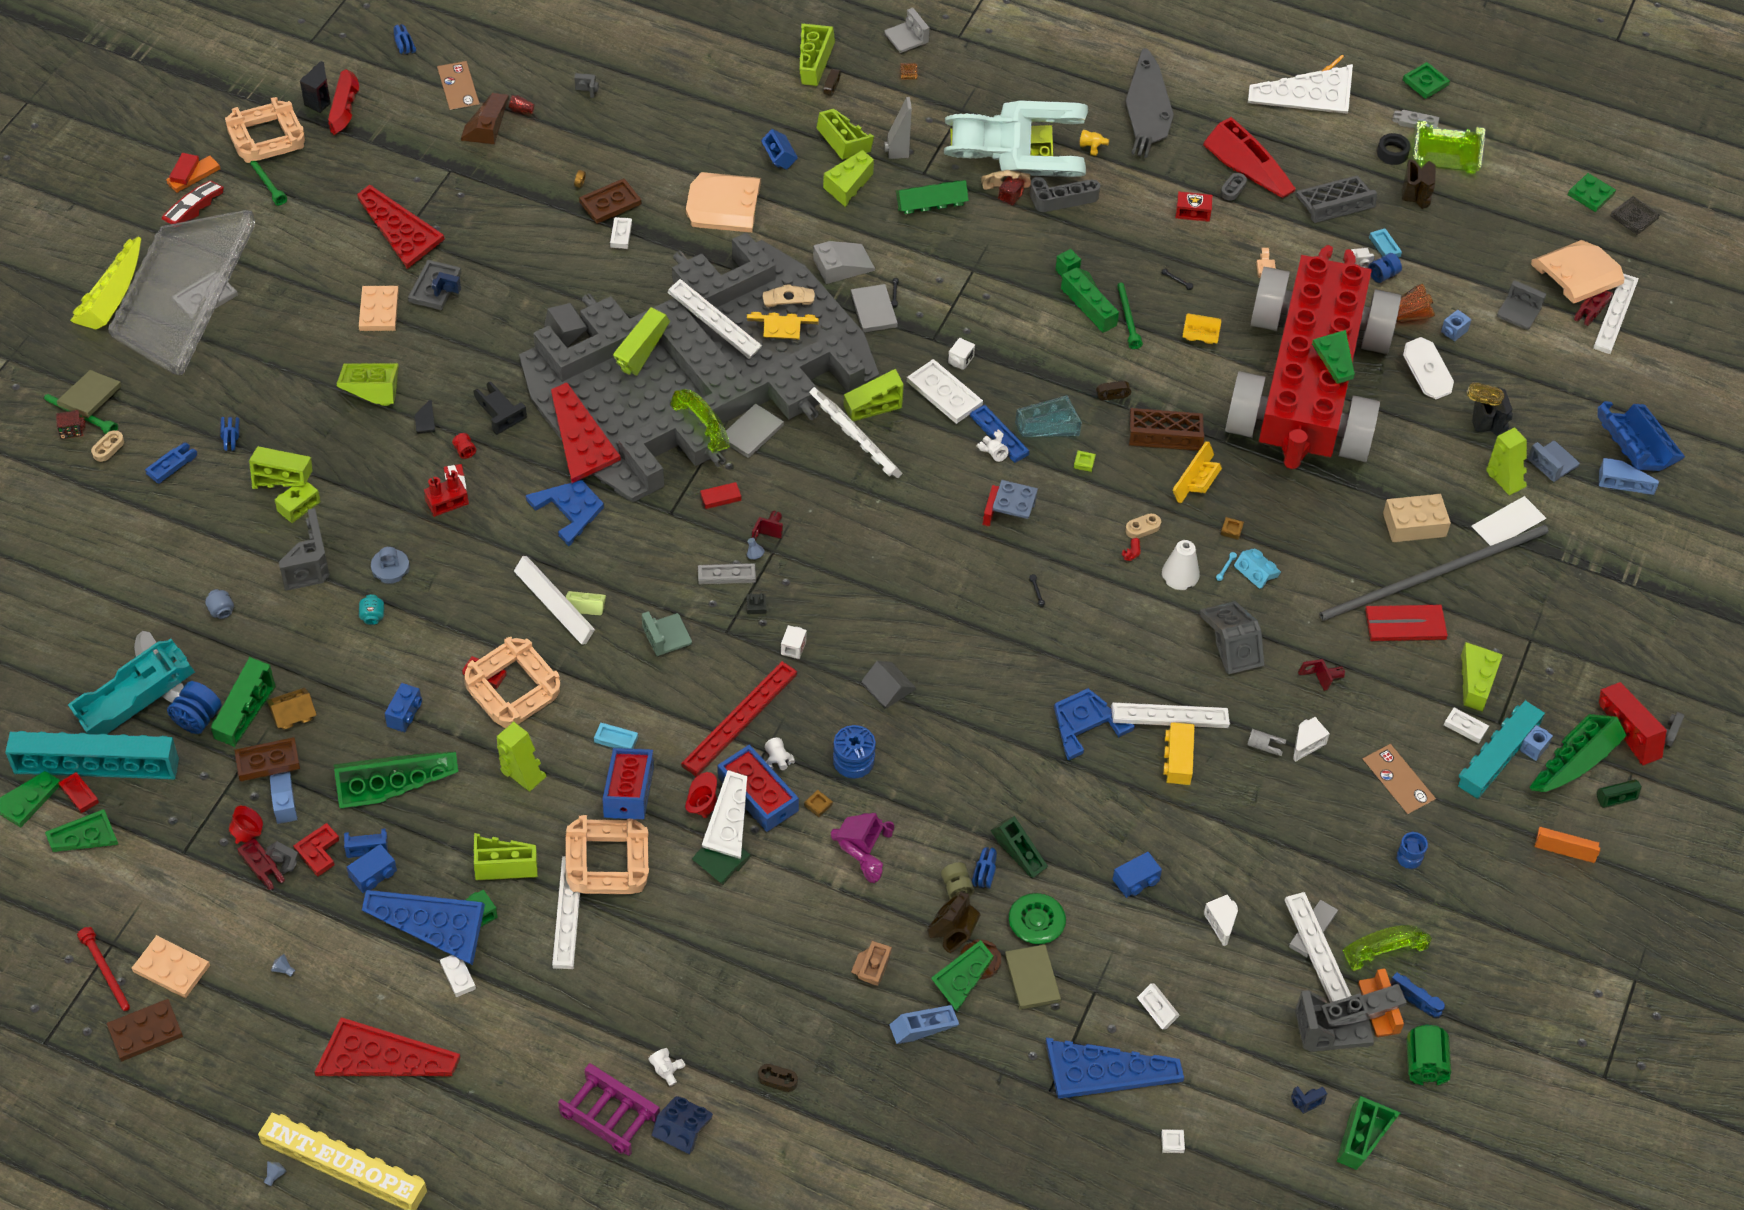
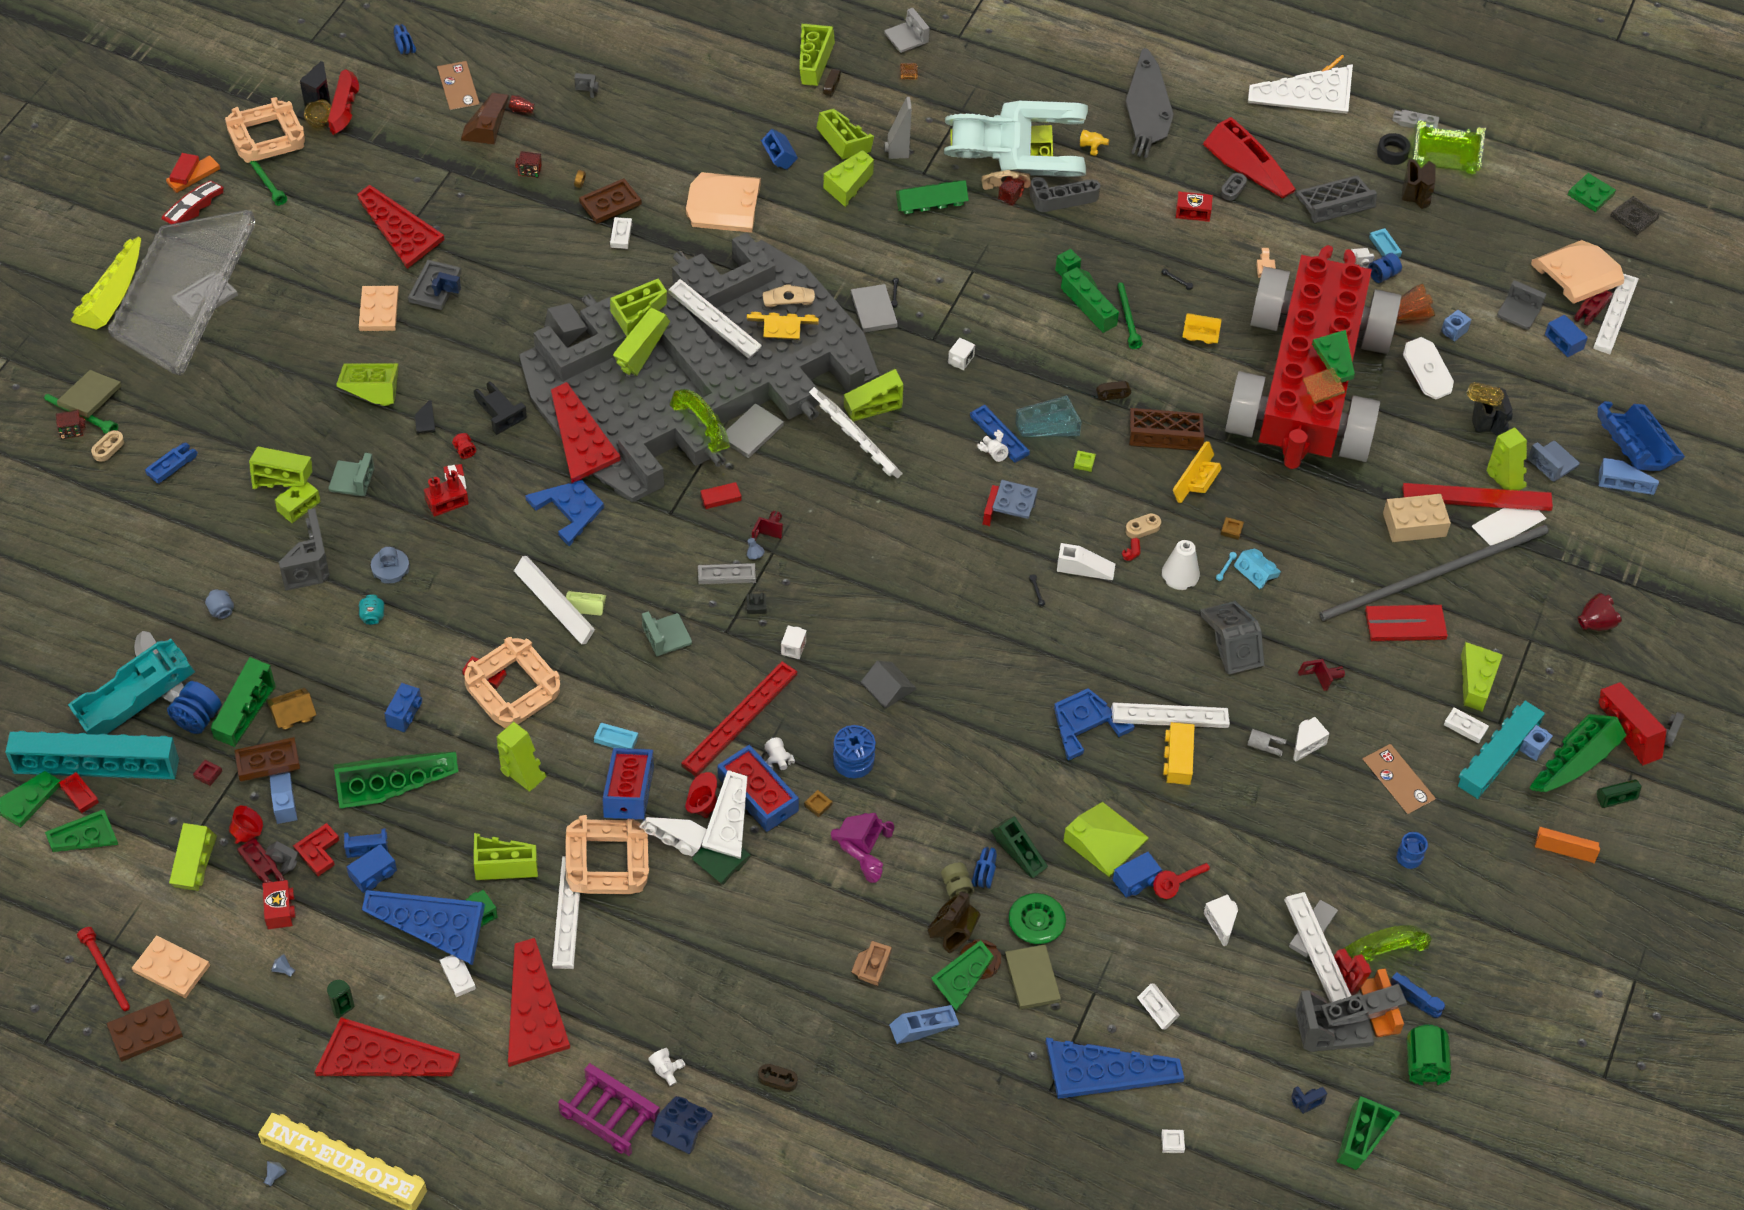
(192, 856): none -> lime wedge
(207, 772): none -> dark red tile
(229, 433): blue arm -> none
(277, 904): none -> red brick
(317, 113): none -> clear yellow hair
(340, 997): none -> dark green brick
(352, 477): none -> sand green bracket
(529, 164): none -> clear red brick
(534, 1018): none -> red wing
(632, 305): none -> lime wedge
(679, 833): none -> white slope
(841, 260): light grey slope -> none
(944, 391): white plate -> none
(1082, 562): none -> white slope
(1104, 838): none -> lime slope
(1167, 882): none -> red piece
(1323, 385): none -> clear yellow piece
(1353, 971): none -> red plate
(1426, 80): green plate -> none
(1483, 496): none -> red tile
(1566, 335): none -> blue brick
(1599, 614): none -> dark red piece

